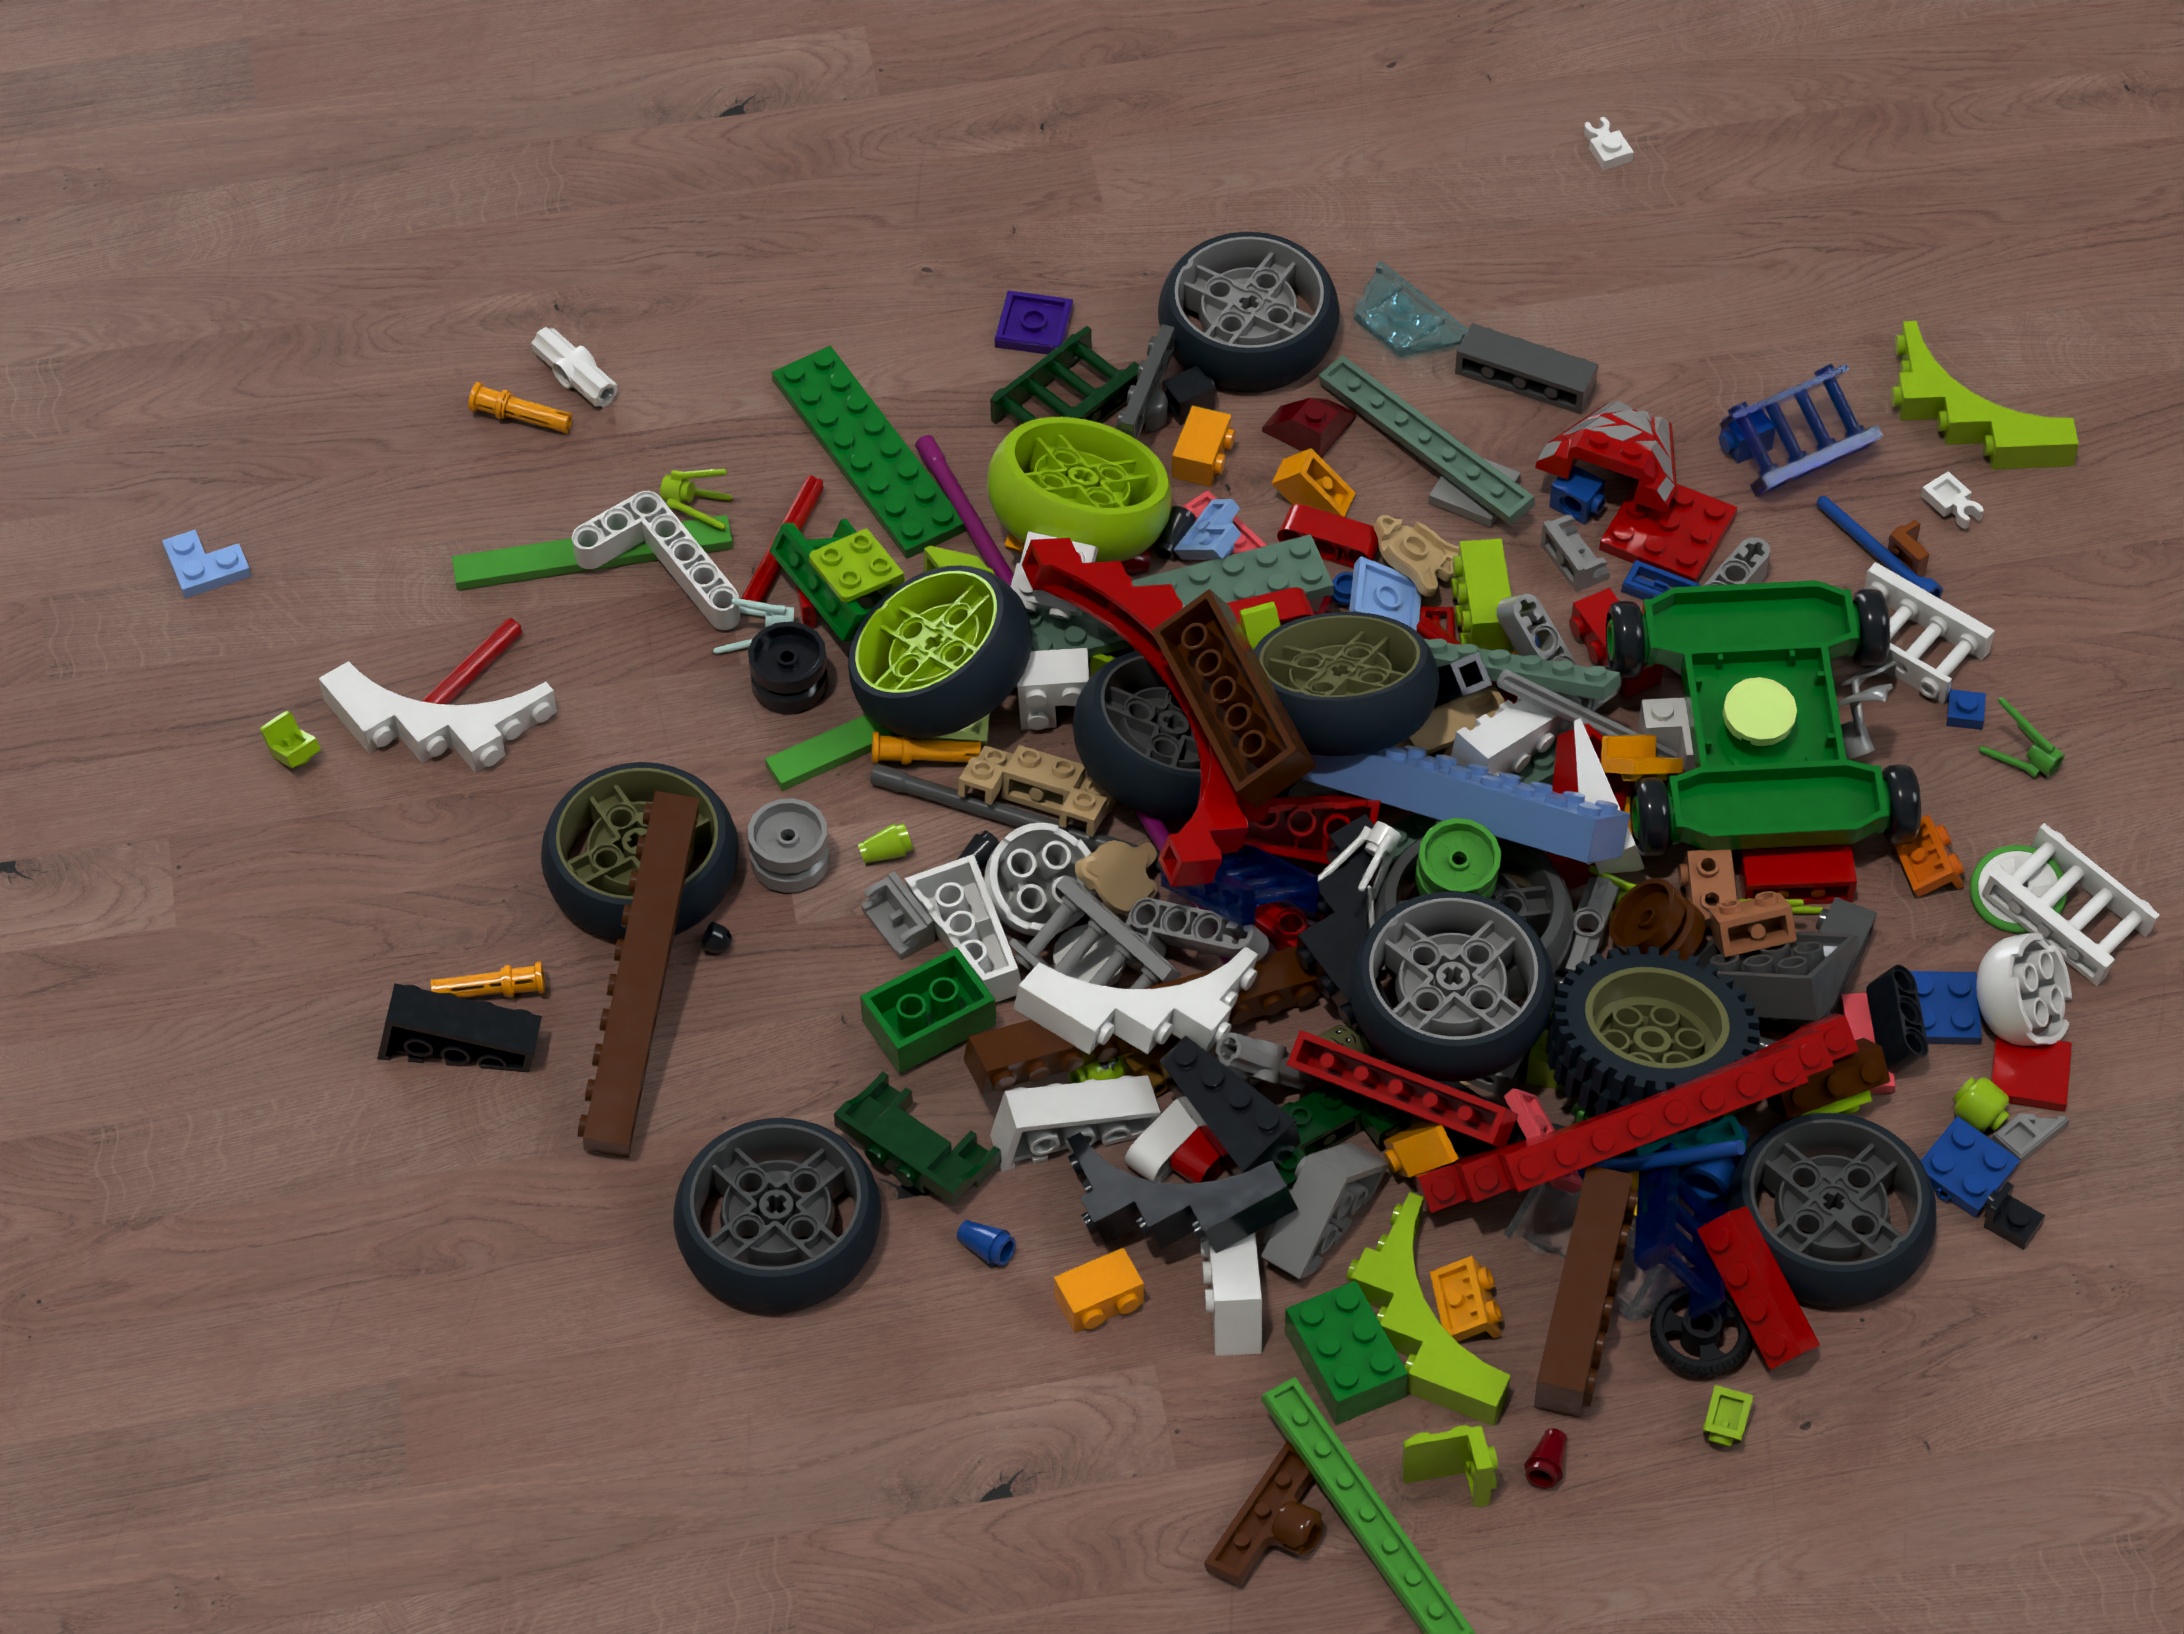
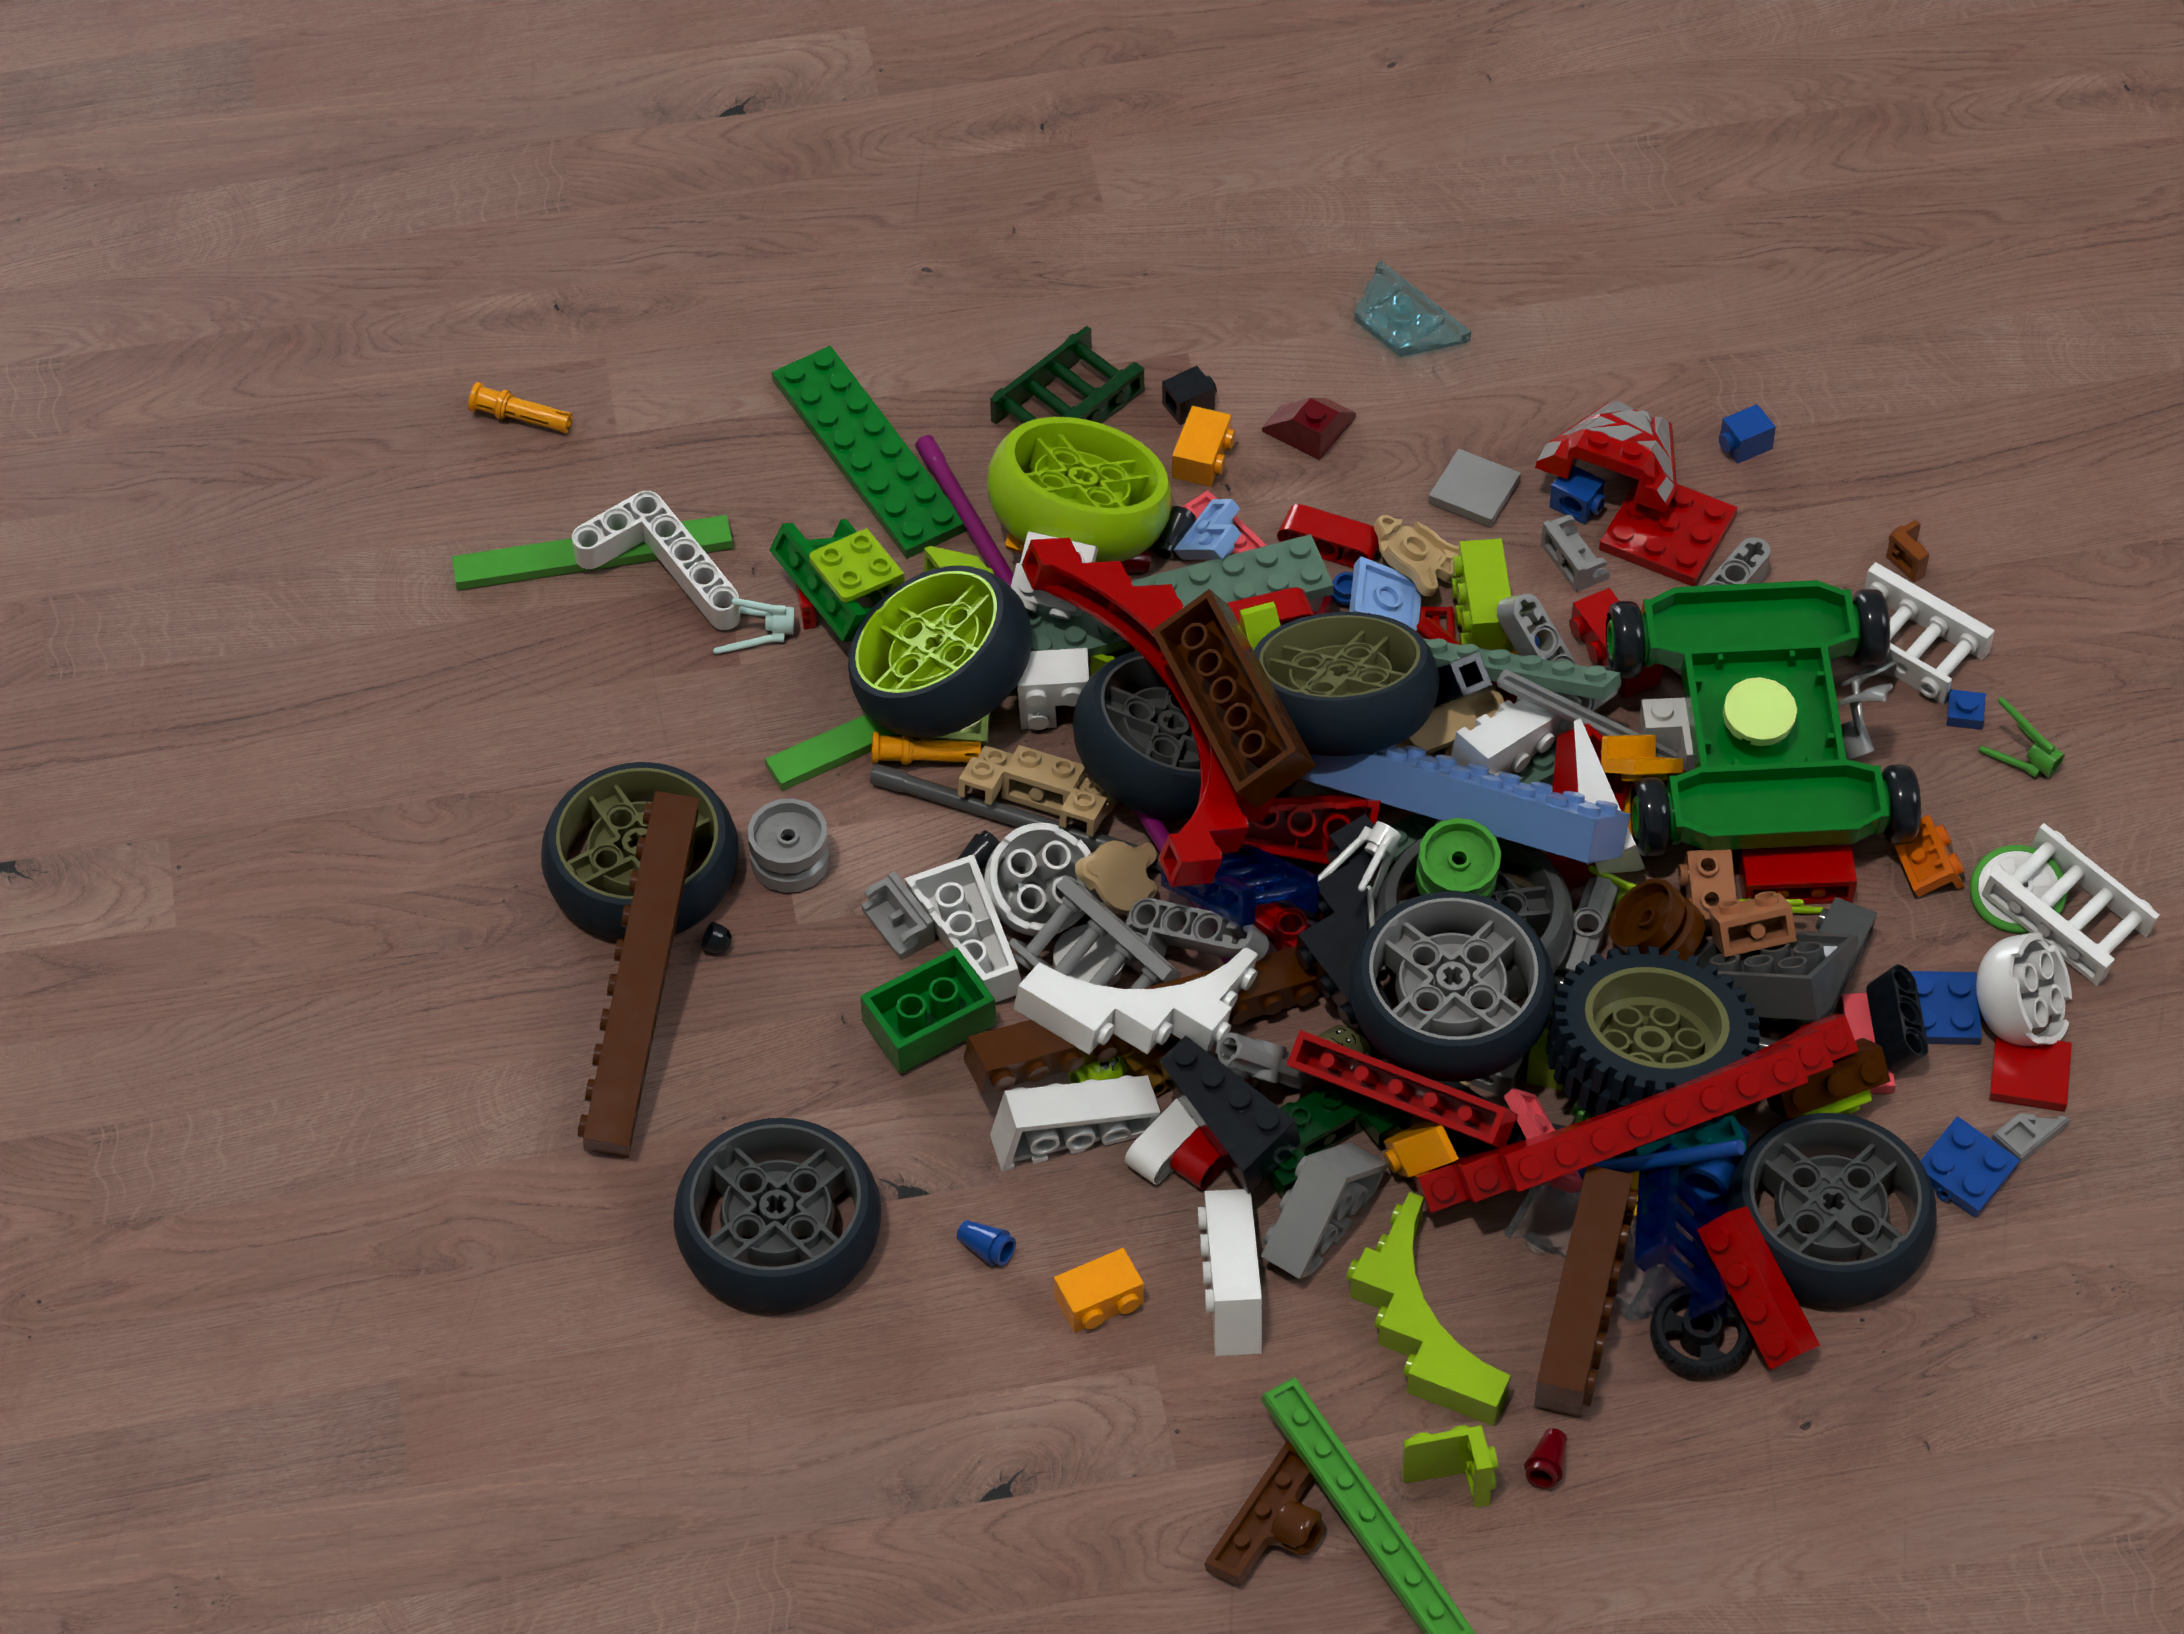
(201, 571): light blue plate -> none
(288, 742): lime bracket -> none
(430, 728): white arch -> none
(457, 1030): black wedge -> none
(475, 663): red axle -> none
(507, 981): light orange pin -> none
(574, 367): white piece -> none
(678, 489): lime plant -> none
(788, 667): black wheel -> none
(797, 514): red axle -> none
(886, 844): lime cone -> none
(911, 1148): dark green bracket -> none
(1033, 322): dark purple tile -> none
(1146, 400): dark grey plate -> none
(1216, 1210): black arch -> none
(1250, 311): wheel -> none
(1313, 483): light orange slope -> none
(1346, 1352): green brick -> none
(1427, 440): sand green plate -> none
(1466, 1299): light orange bracket -> none
(1526, 368): dark grey brick -> none
(1607, 147): white plate -> none
(1646, 589): blue tile -> none
(1727, 1415): lime bracket -> none
(1799, 461): clear blue fence -> none
(1876, 547): blue piece -> none
(1951, 496): white plate -> none
(1981, 1104): lime head -> none
(2006, 435): lime arch -> none
(2011, 1217): black bracket -> none

